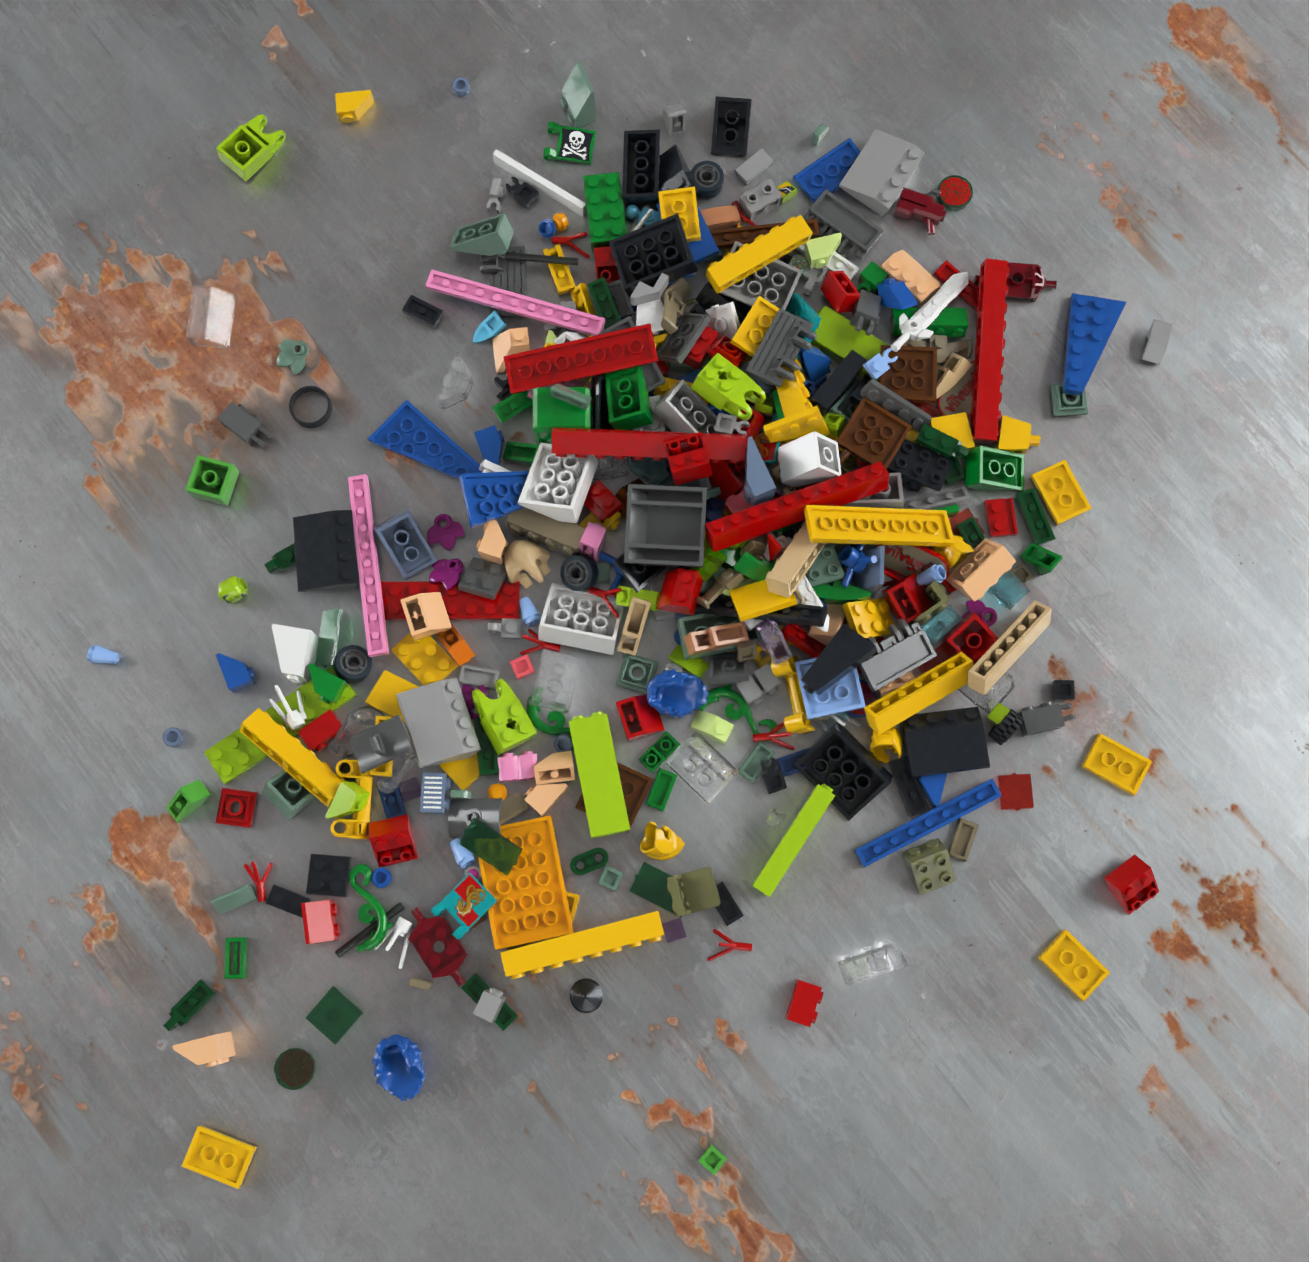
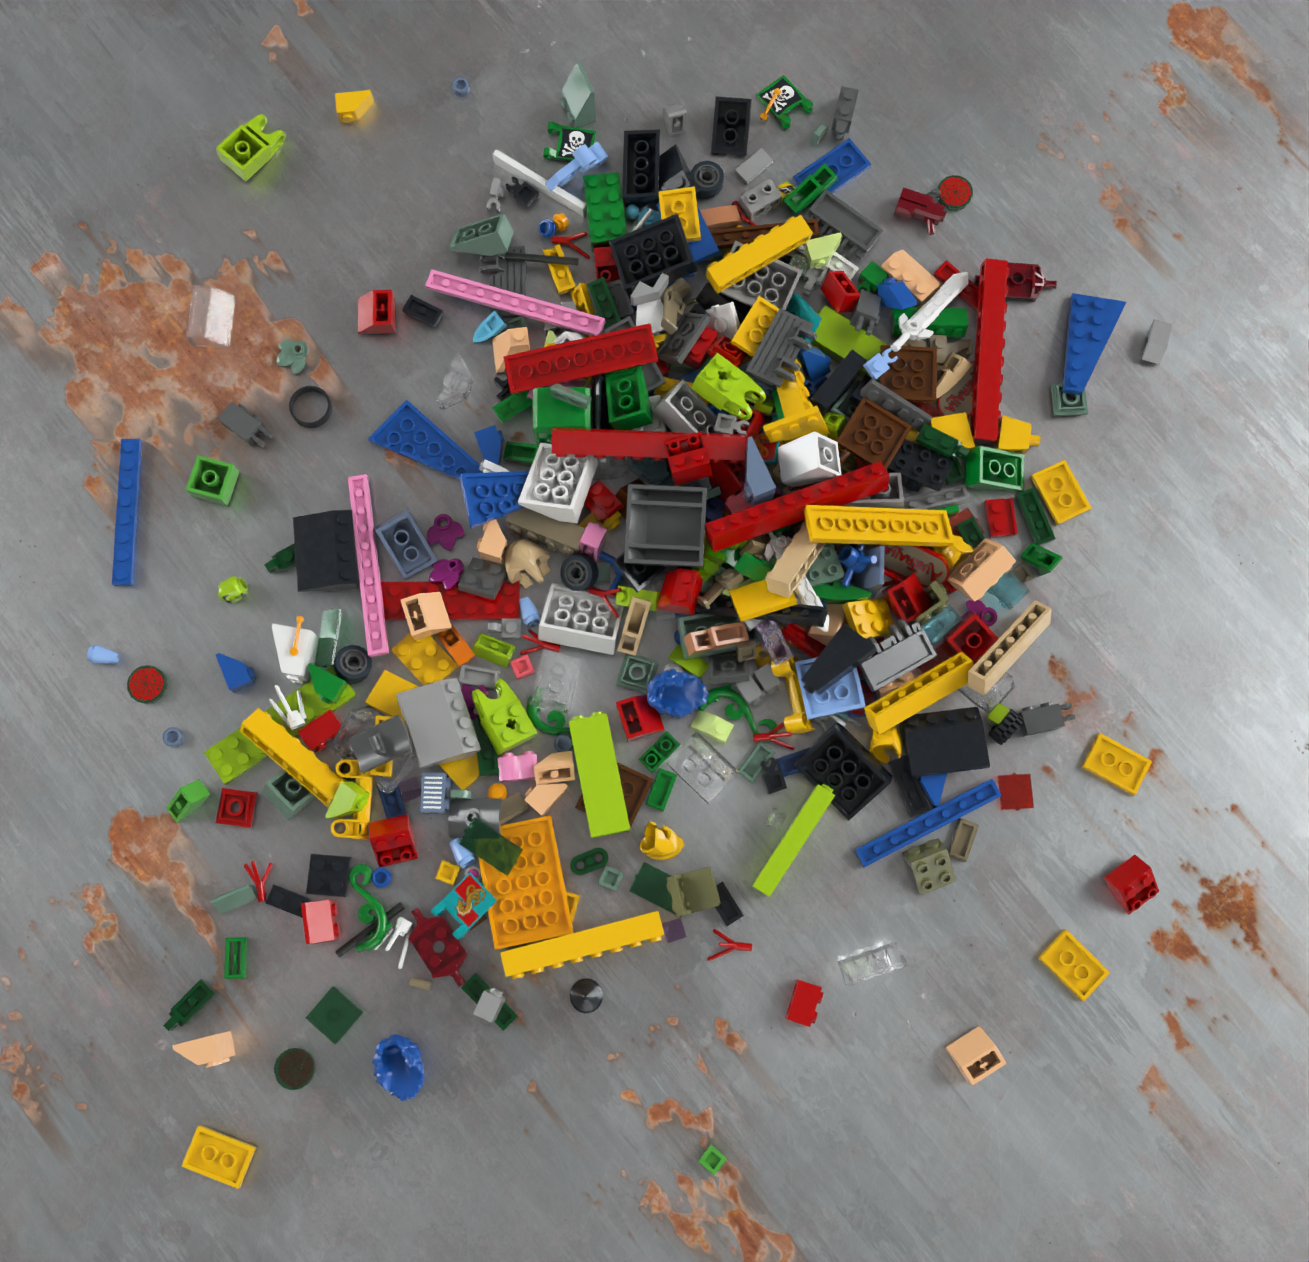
(127, 512): none -> blue plate
(147, 684): none -> tile
(294, 651): none -> light orange hinge
(376, 312): none -> red slope
(448, 872): none -> yellow tile
(493, 650): none -> lime slope
(517, 322): none -> sand green tile
(584, 159): none -> light blue piece
(763, 116): none -> light orange hinge
(775, 548): red slope -> none
(785, 102): none -> flag
(811, 188): none -> green slope
(844, 112): none -> dark grey hinge
(881, 171): light grey slope -> none
(932, 574): light blue cone -> none
(975, 1055): none -> light nougat slope
(1063, 690): black plate -> none

